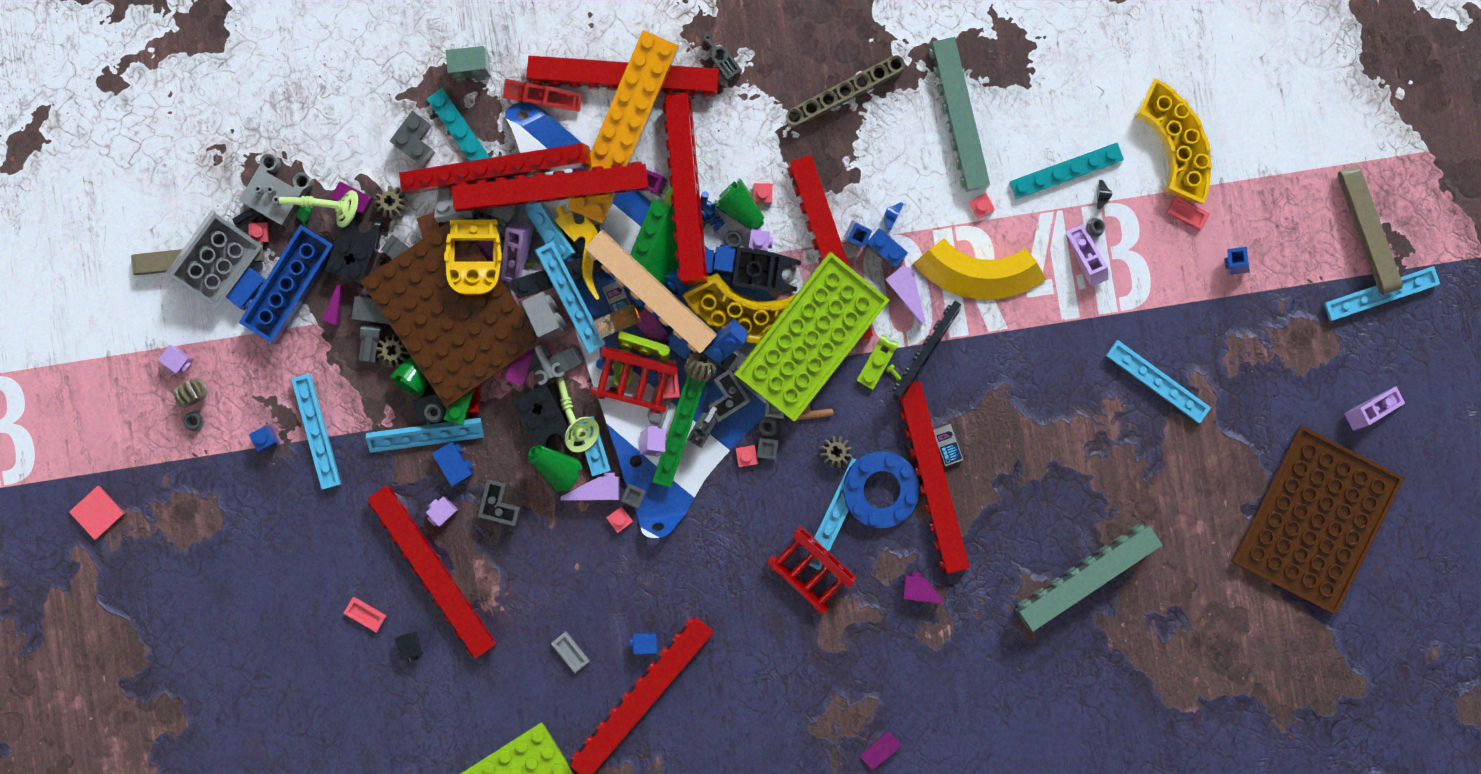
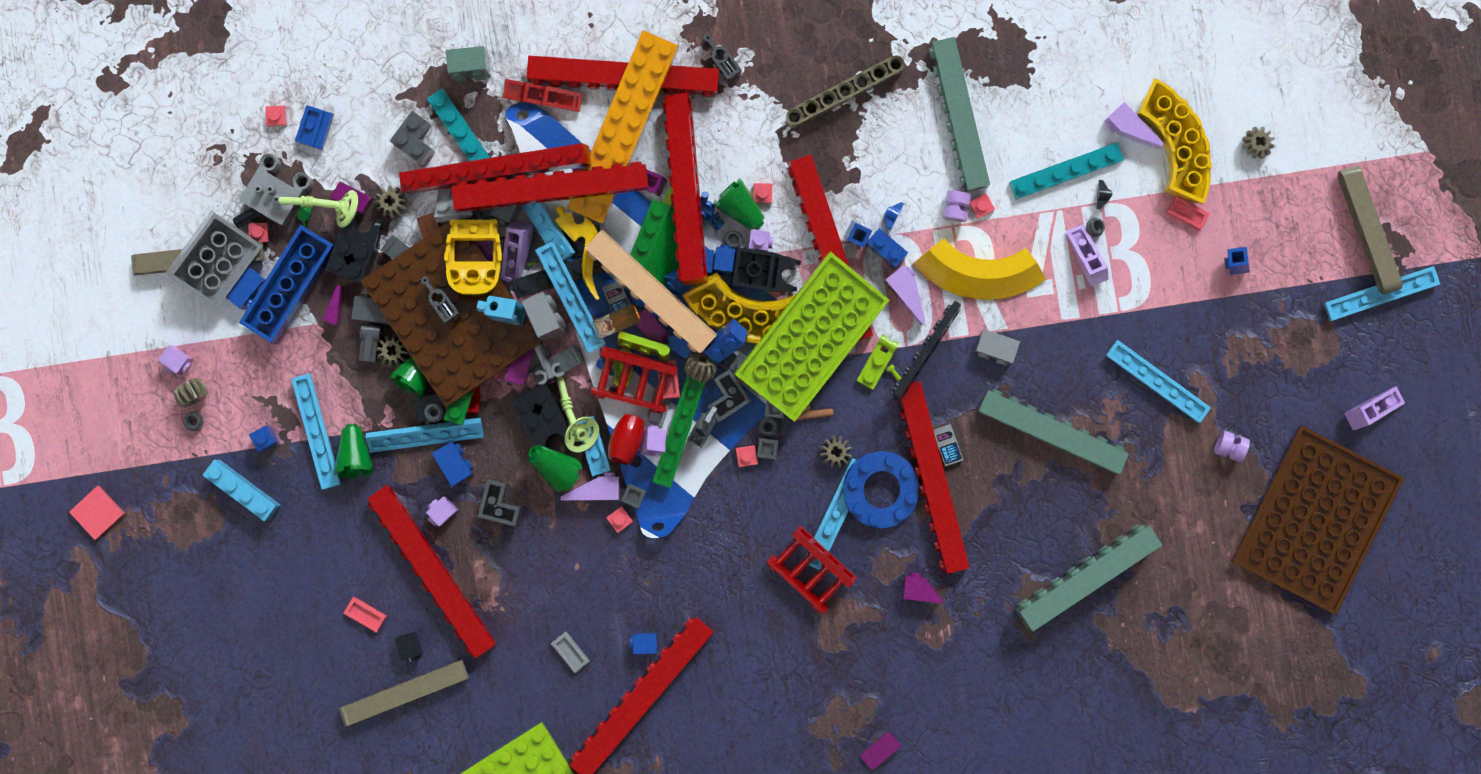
(241, 490): none -> medium azure brick
(275, 116): none -> coral plate
(314, 127): none -> blue plate
(352, 454): none -> green cone
(403, 693): none -> dark tan beam
(445, 303): none -> dark grey piece
(503, 310): none -> medium azure torso
(626, 439): none -> red piece
(956, 206): none -> lavender wheel
(996, 347): none -> light grey brick
(1053, 432): none -> sand green brick
(1129, 125): none -> lavender slope
(1229, 445): none -> lavender wheel
(1265, 145): none -> dark tan gear

